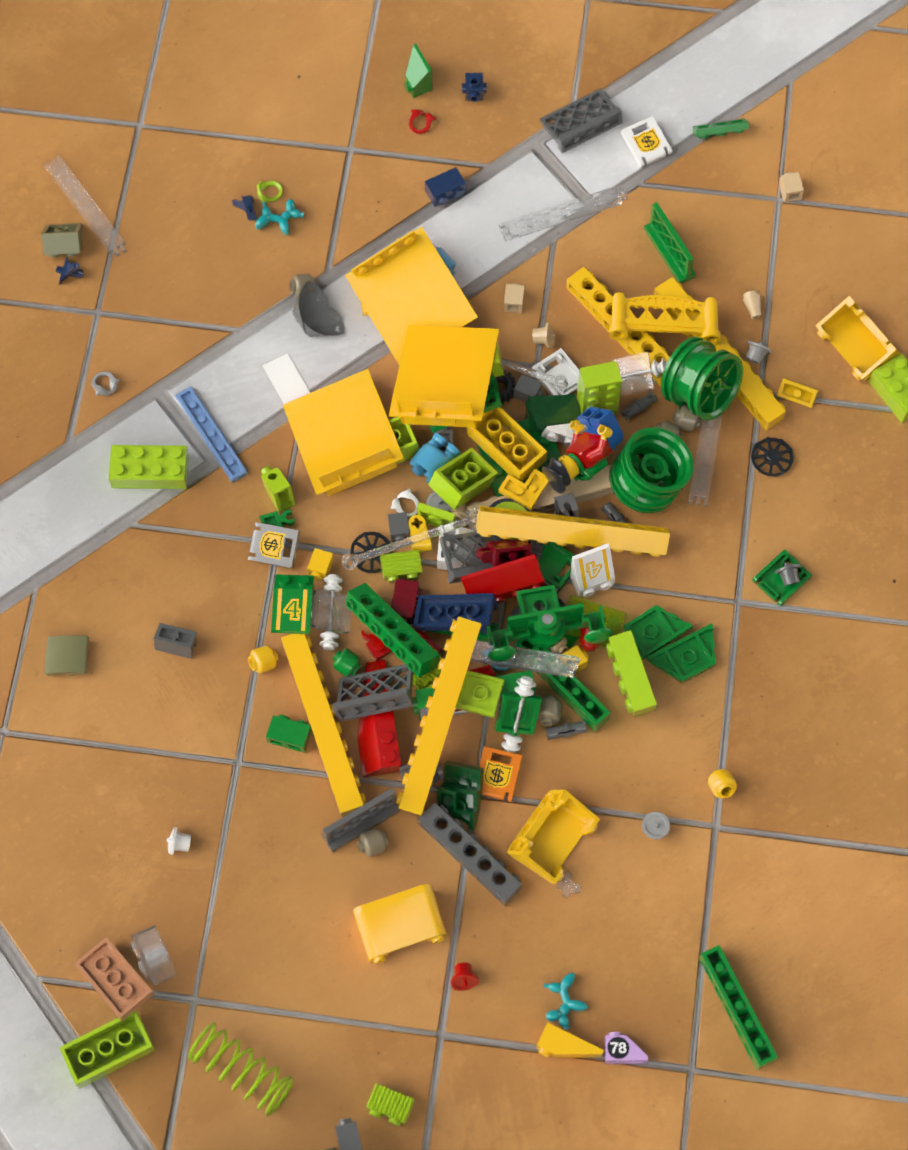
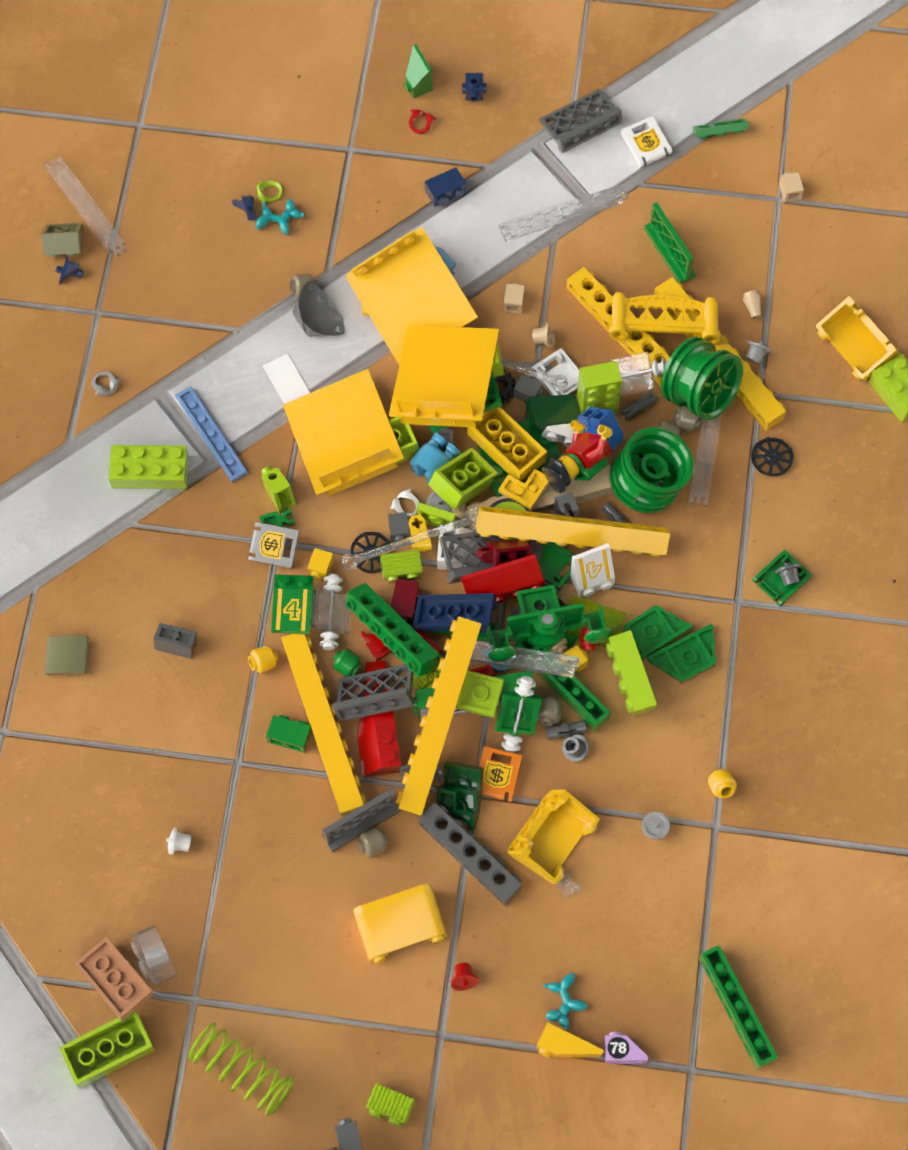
(575, 748): none -> dark grey piece
(797, 392): yellow slope -> none

